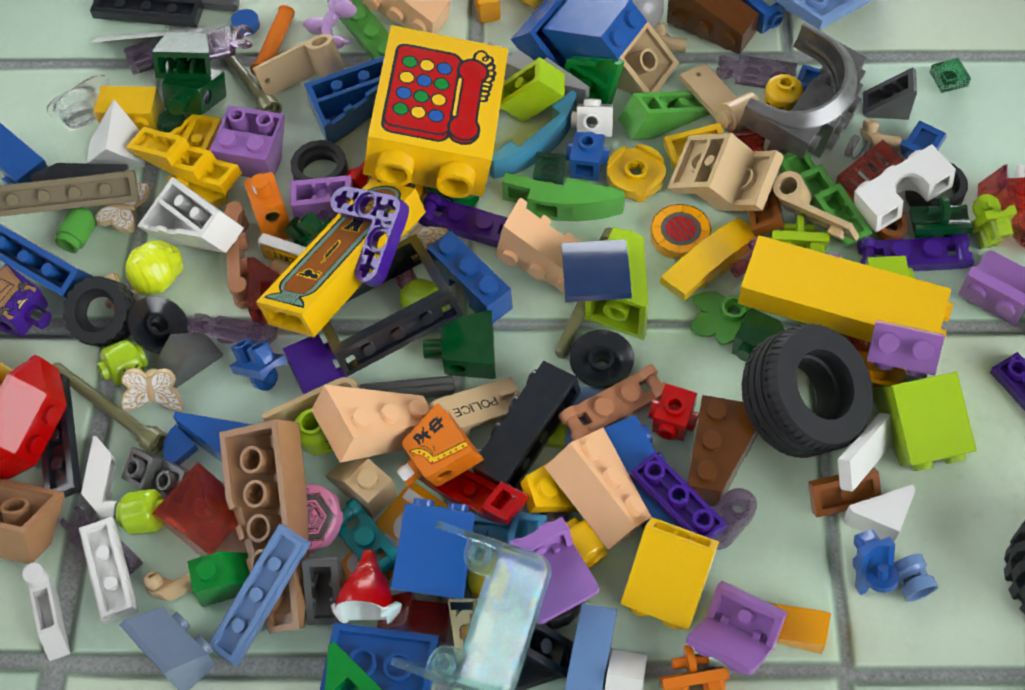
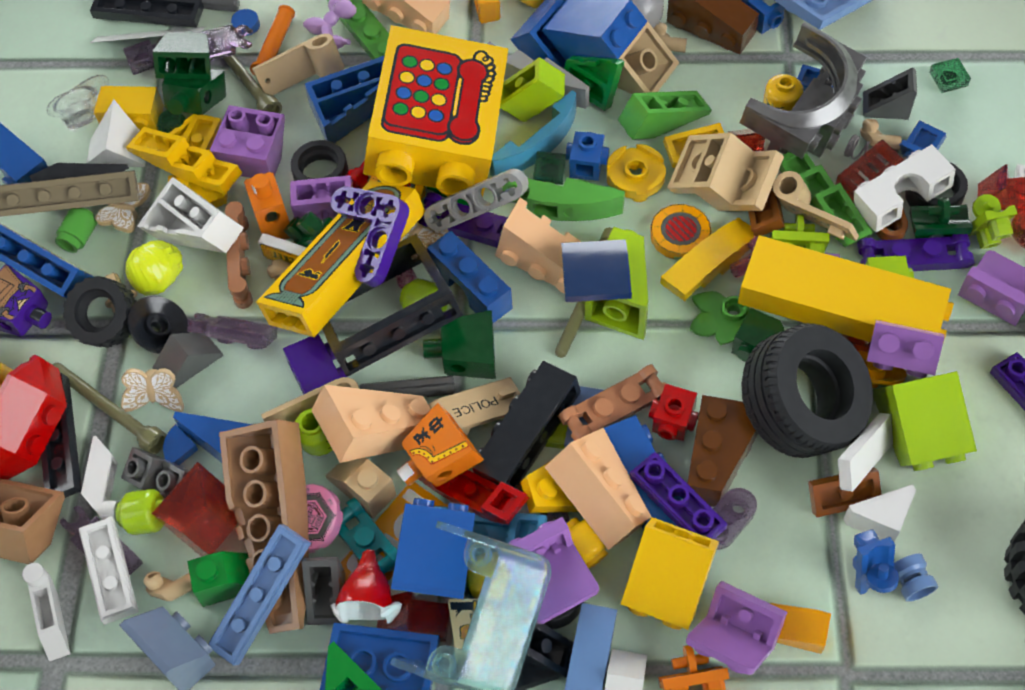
(118, 359): lime head -> none
(257, 363): blue hips -> none
(259, 280): clear red slope -> none
(474, 198): none -> light grey beam
(594, 108): white brick -> none
(605, 347): black dish -> none
(716, 96): tan door -> none
(753, 70): clear purple plate -> none

